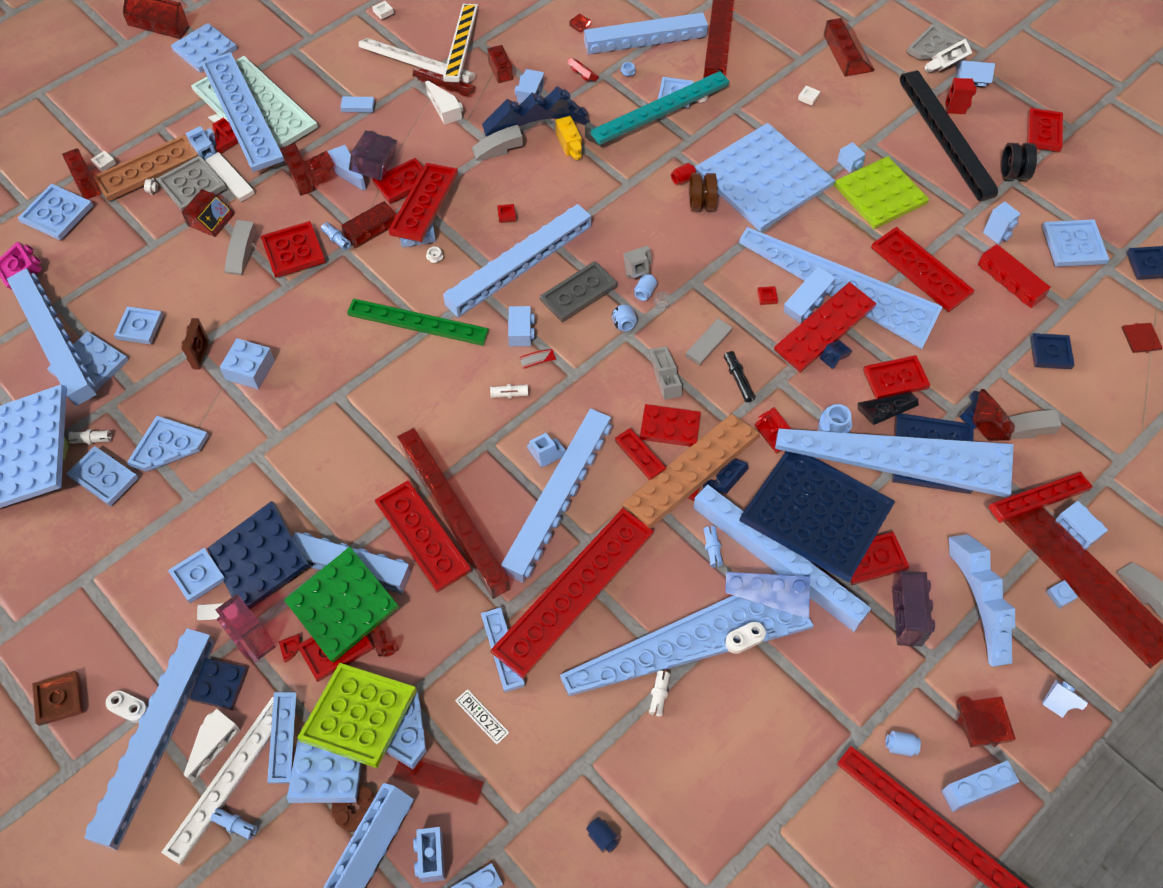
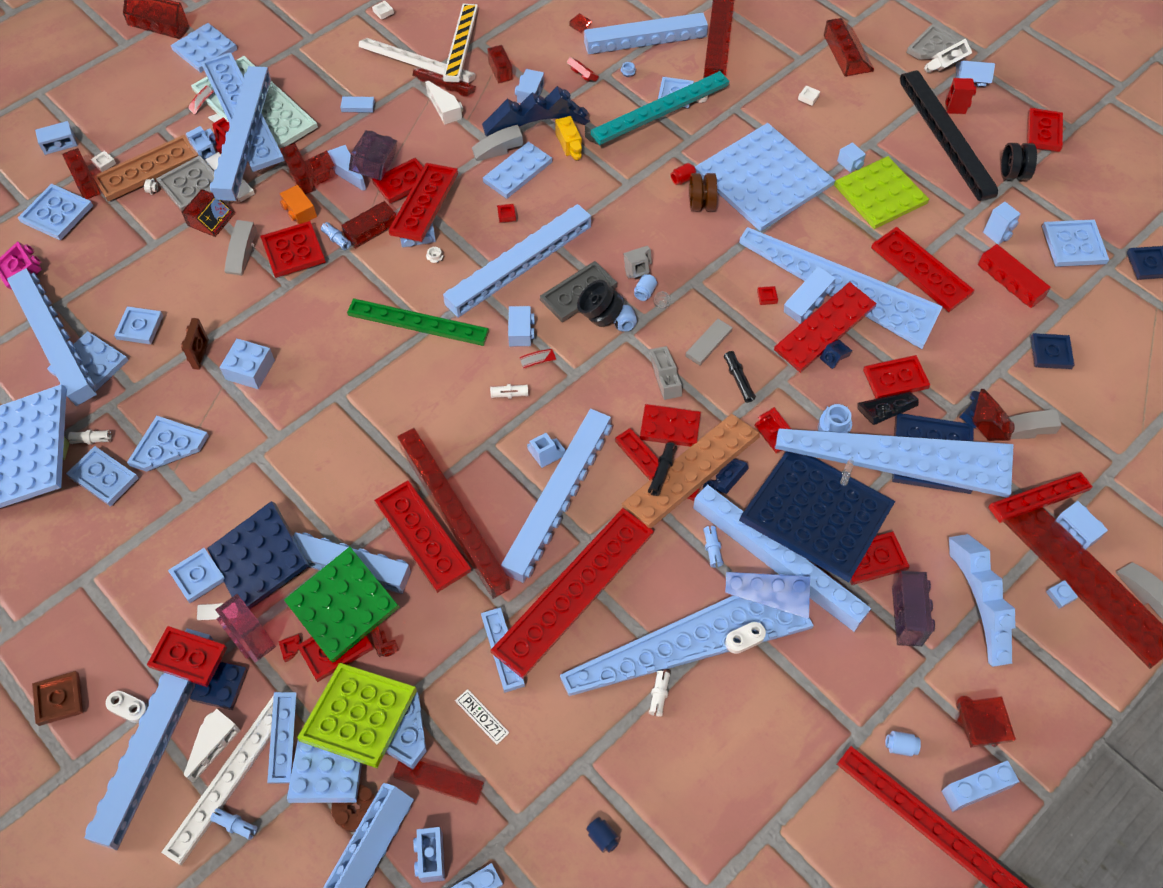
(56, 137): none -> light blue brick
(187, 656): none -> red plate
(200, 98): none -> sticker
(241, 134): none -> light blue brick
(298, 205): none -> orange brick
(517, 170): none -> light blue plate
(600, 303): none -> black wheel
(661, 472): none -> black pin
(846, 473): none -> clear helmet
(1063, 698): light blue brick -> none
(1141, 337): clear red piece -> none

